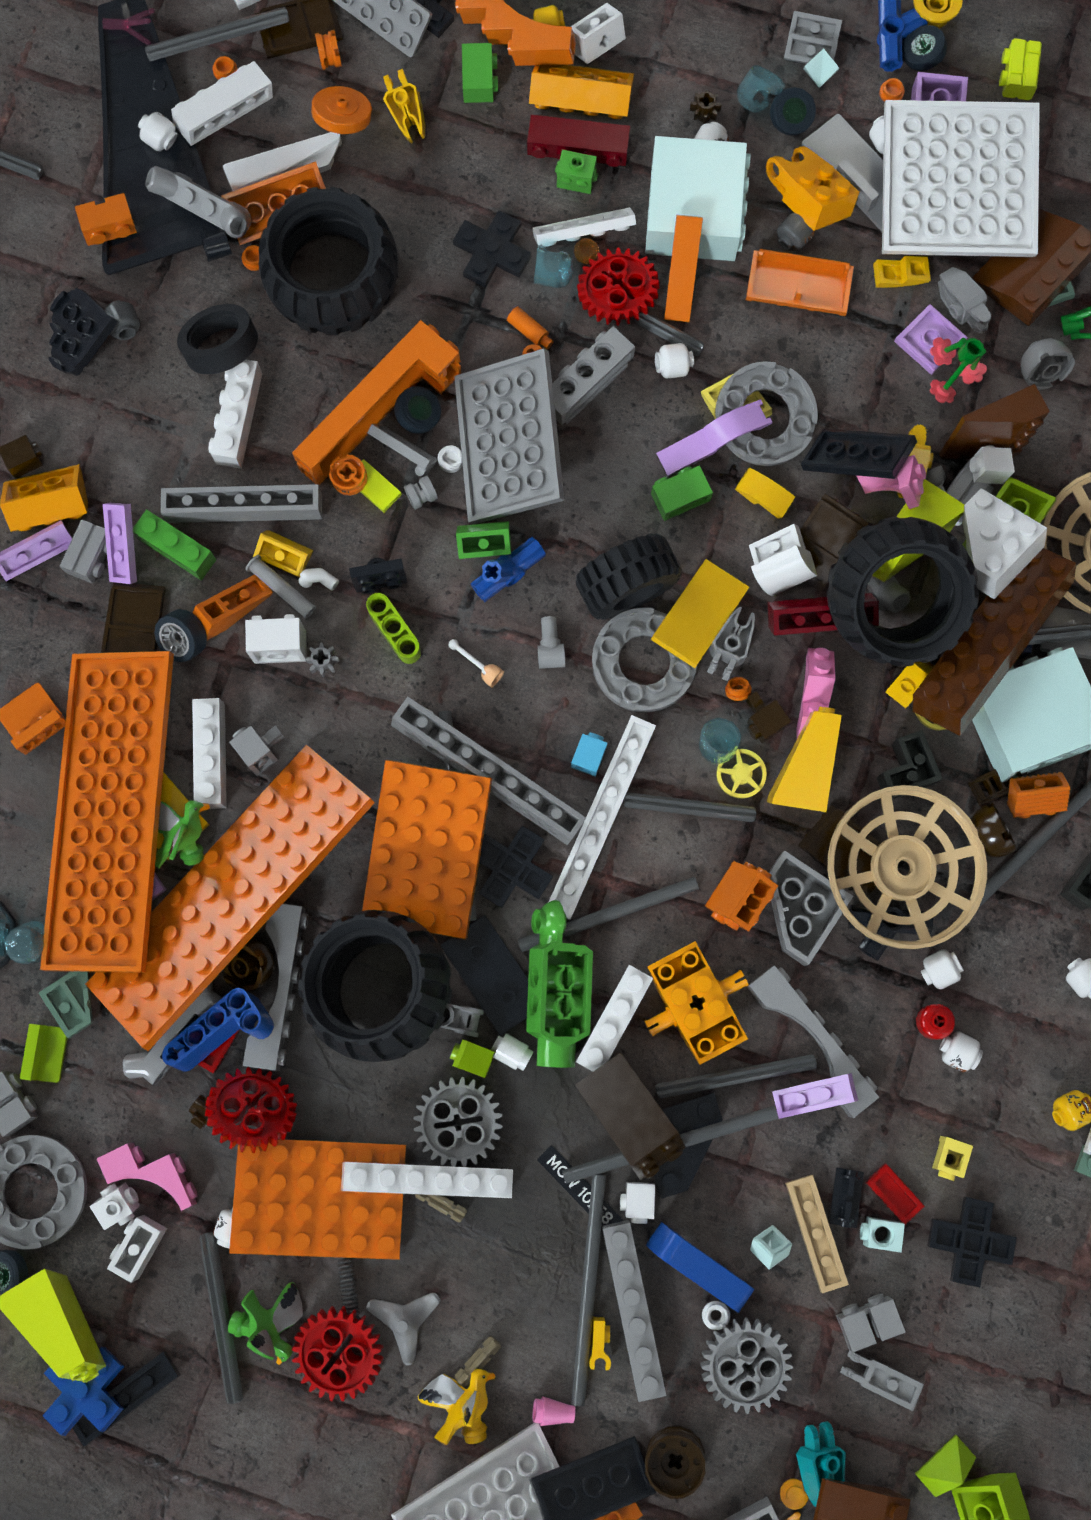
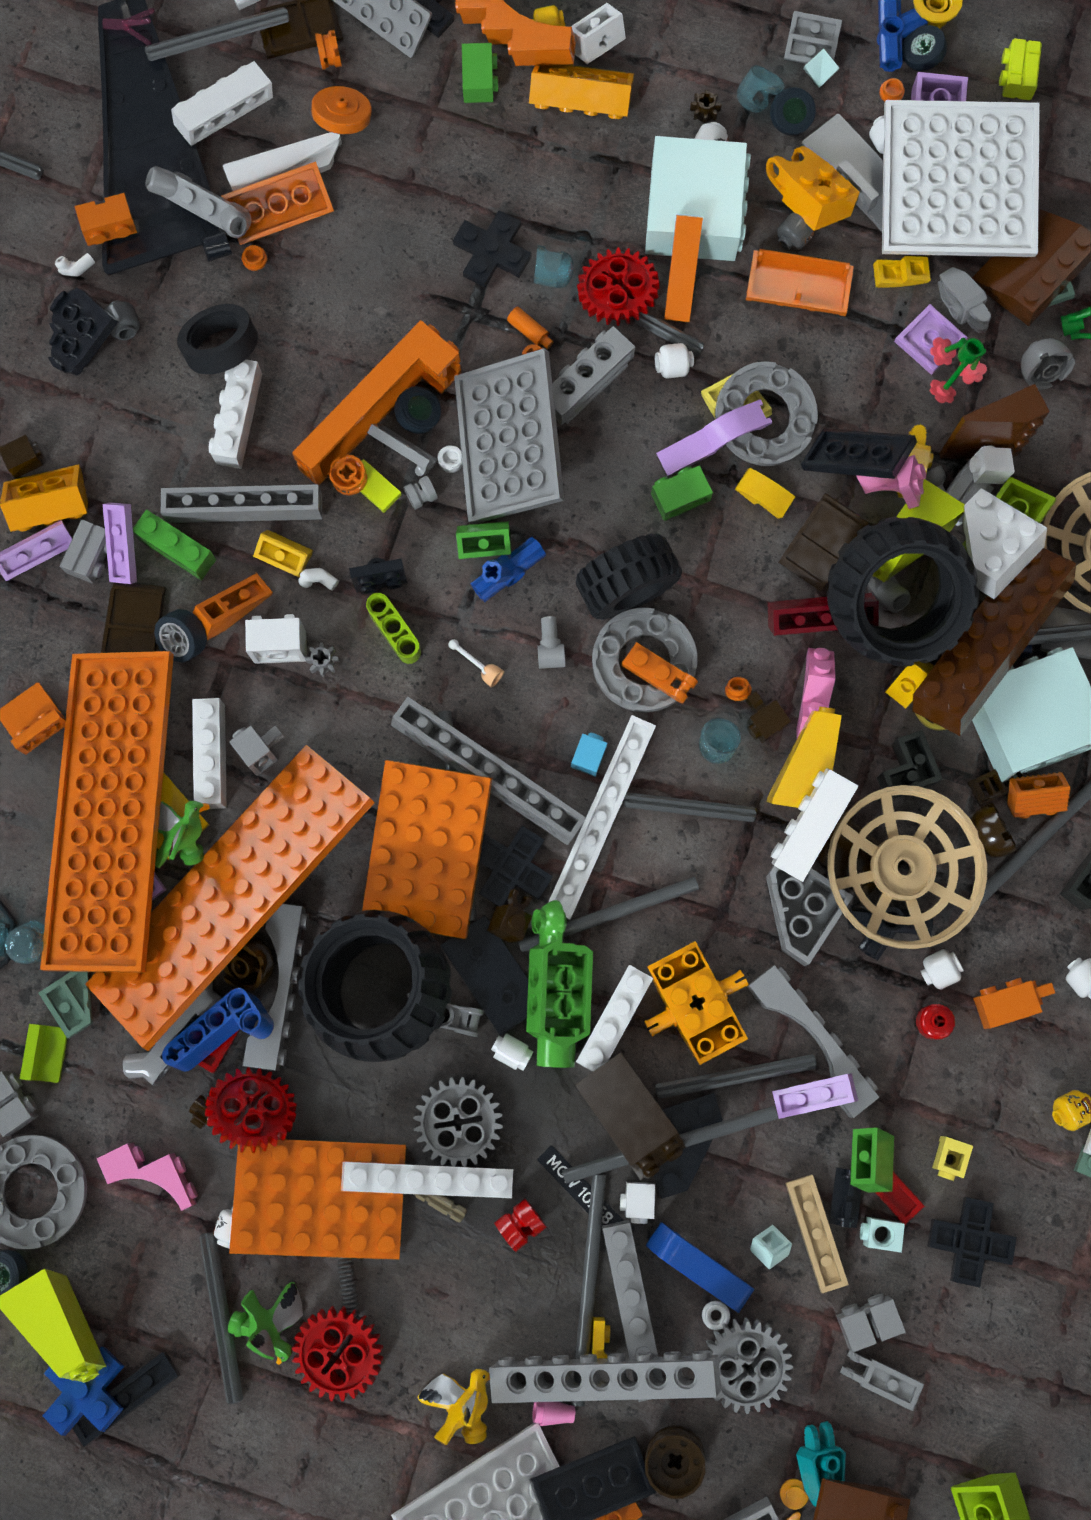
(74, 268): none -> white arm
(115, 1205): white brick -> none
(137, 1248): white brick -> none
(157, 131): white head -> none
(224, 67): orange plate -> none
(280, 586): light grey pin -> none
(310, 217): black tyre -> none
(403, 104): yellow hinge -> none
(405, 1321): light grey piece -> none
(472, 1058): lime slope -> none
(478, 1360): dark tan axle -> none
(507, 1389): none -> light grey brick
(510, 920): none -> dark brown brick
(520, 1225): none -> red wheel
(552, 134): dark red brick -> none
(576, 171): bright green head -> none
(585, 250): clear orange plate -> none
(593, 225): white plate -> none
(658, 672): none -> orange plate
(700, 613): yellow tile -> none
(731, 647): light grey hinge -> none
(741, 896): orange brick -> none
(742, 774): light yellow wheel -> none
(781, 560): white brick -> none
(814, 824): none -> white brick
(872, 1160): none -> bright green brick
(947, 1467): lime slope -> none
(961, 1051): white head -> none
(1011, 1003): none -> orange hinge

